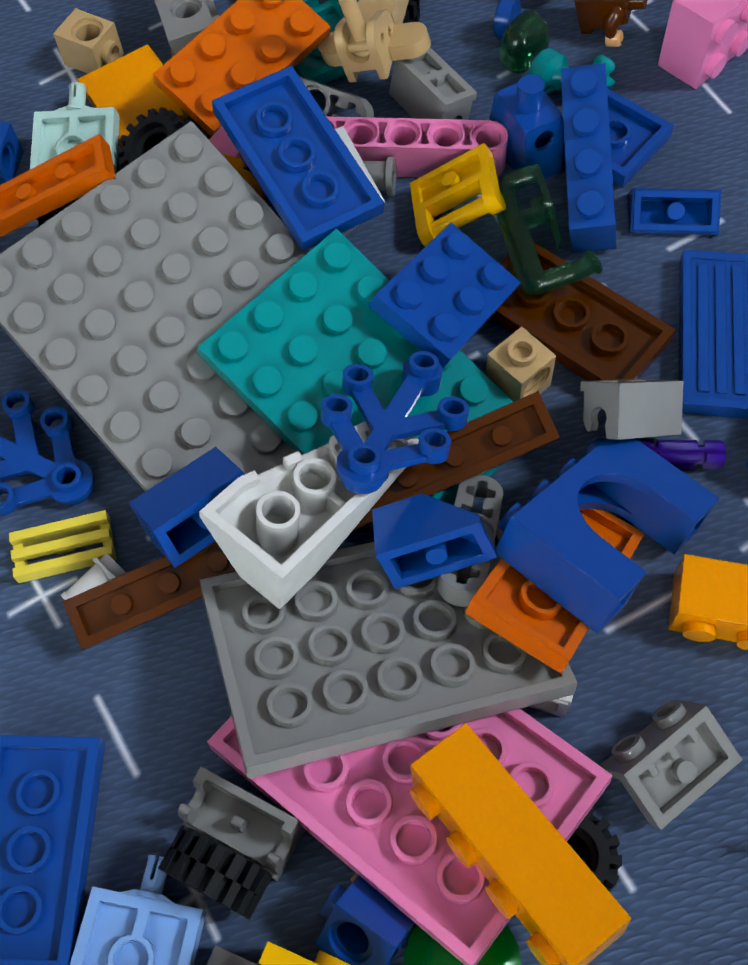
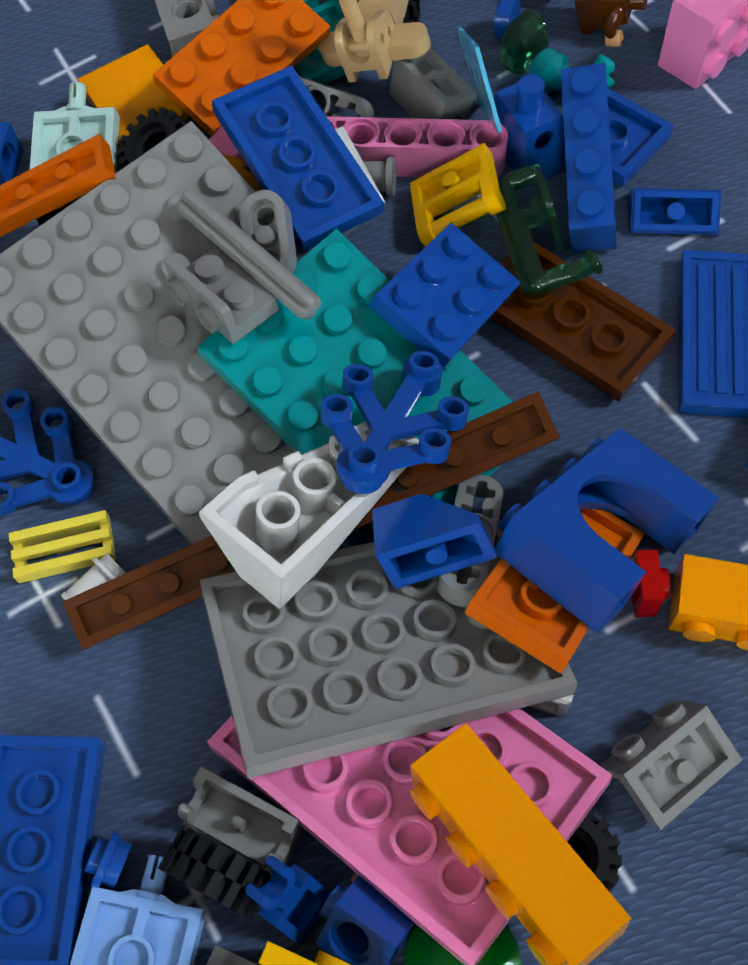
(87, 41): tan brick -> none
(107, 860): none -> blue plate
(173, 506): blue brick -> none
(220, 294): none -> light grey bracket
(249, 255): none -> light grey axle
(275, 237): none -> light grey plate
(289, 899): none -> blue plate
(479, 77): none -> medium azure window
(521, 365): tan brick -> none
(634, 407): light grey hinge -> none
(653, 587): none -> red plate
(687, 453): dark purple axle -> none

